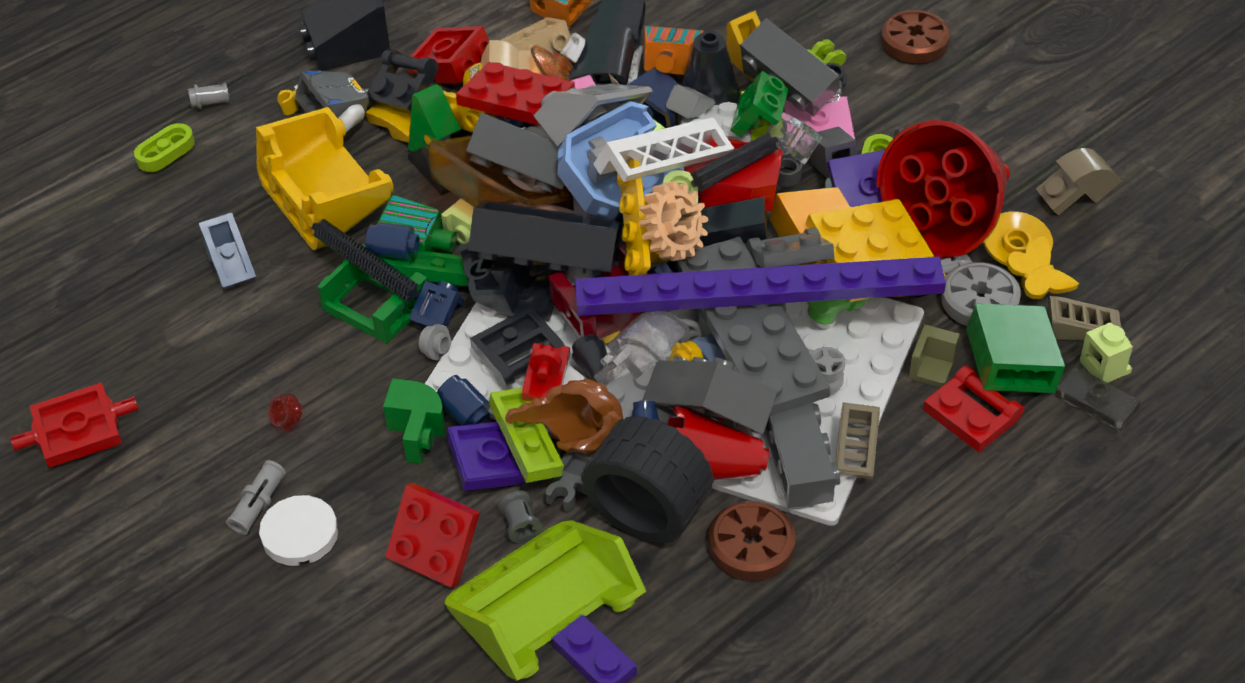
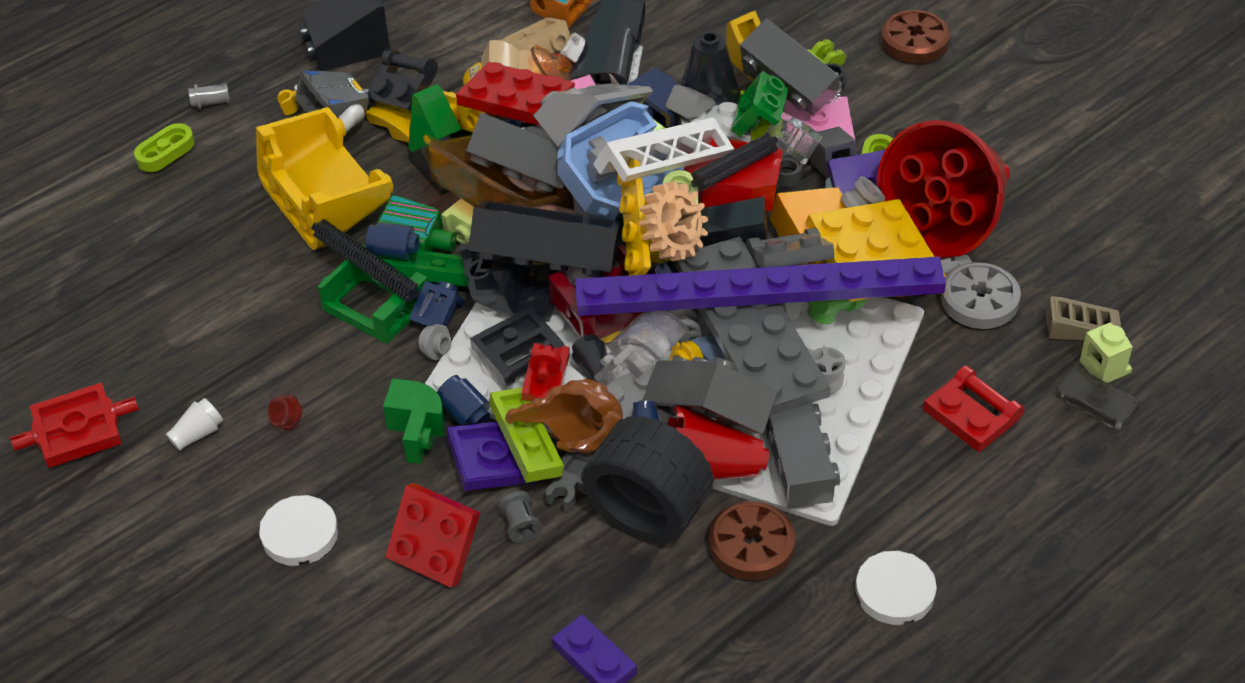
(195, 424): none -> white cone
(226, 250): sand blue slope -> none
(243, 515): light grey pin -> none
(454, 50): red plate -> none
(542, 590): lime windscreen -> none
(667, 48): orange torso -> none
(860, 415): dark tan slope -> none
(862, 194): none -> light grey wheel
(895, 587): none -> white tile
(934, 356): olive panel -> none
(1013, 234): yellow dish -> none
(1015, 348): brick -> none
(1037, 272): yellow animal -> none
(1079, 174): dark tan brick -> none

